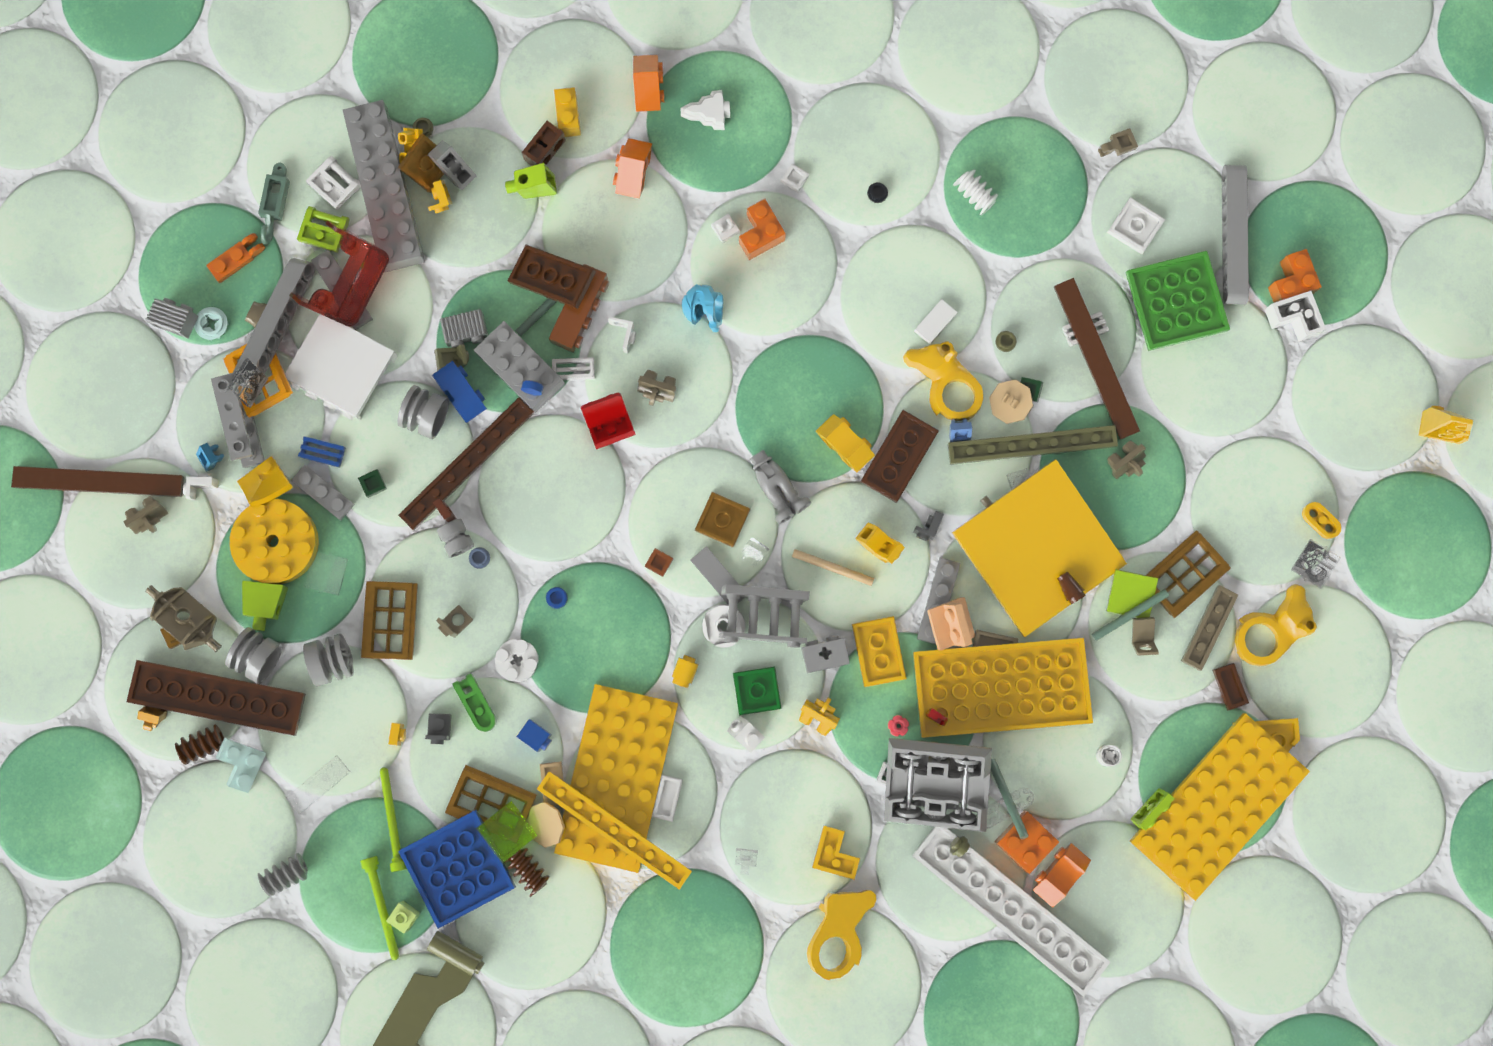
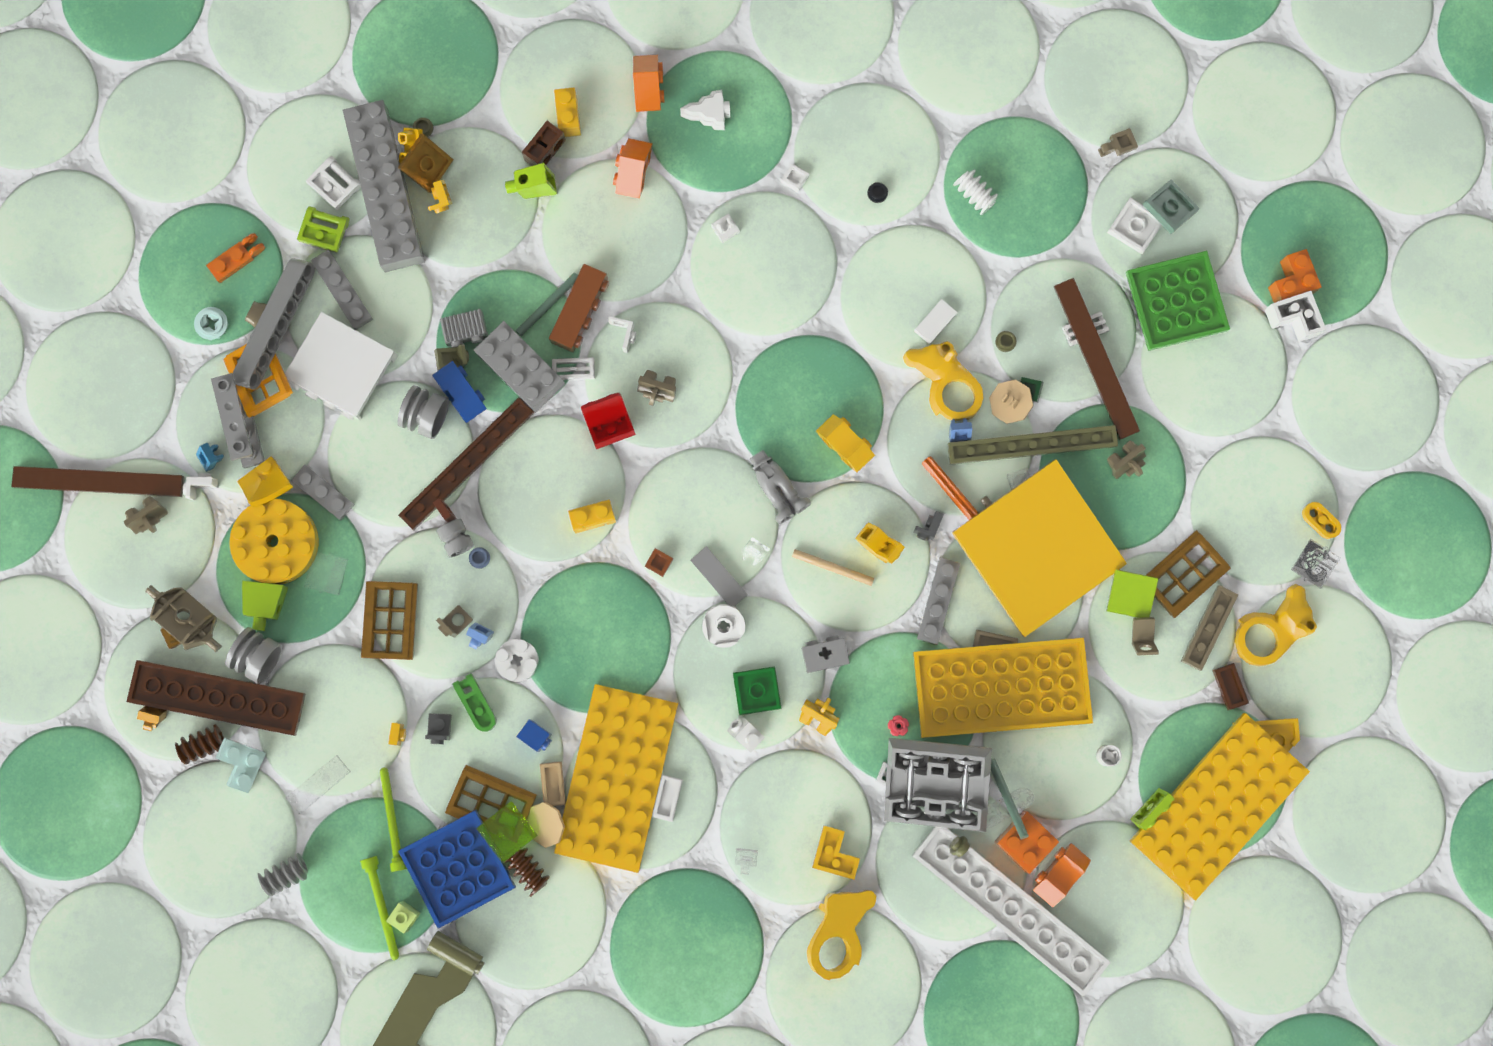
(172, 318): light grey brick -> none
(248, 382): piece -> none
(271, 203): sand green piece -> none
(304, 447): blue tile -> none
(324, 661): light grey wheel -> none
(355, 283): clear red windscreen -> none
(372, 483): dark green plate -> none
(452, 165): light grey brick -> none
(479, 635): none -> medium blue tile
(532, 387): blue tile -> none
(551, 276): reddish brown piece -> none
(556, 598): blue tile -> none
(592, 516): none -> yellow brick
(614, 830): yellow plate -> none
(684, 671): yellow brick -> none
(702, 301): medium azure helmet -> none
(722, 519): pearl gold tile -> none
(766, 231): orange brick -> none
(775, 597): light grey fence -> none
(879, 651): yellow tile -> none
(899, 456): reddish brown piece -> none
(936, 717): red tile -> none
(949, 487): none -> orange axle
(951, 624): light nougat bracket -> none
(1071, 588): reddish brown cone -> none
(1130, 614): sand green bar -> none
(1171, 206): none -> sand green plate
(1235, 234): light grey beam -> none
(1445, 425): yellow wedge -> none

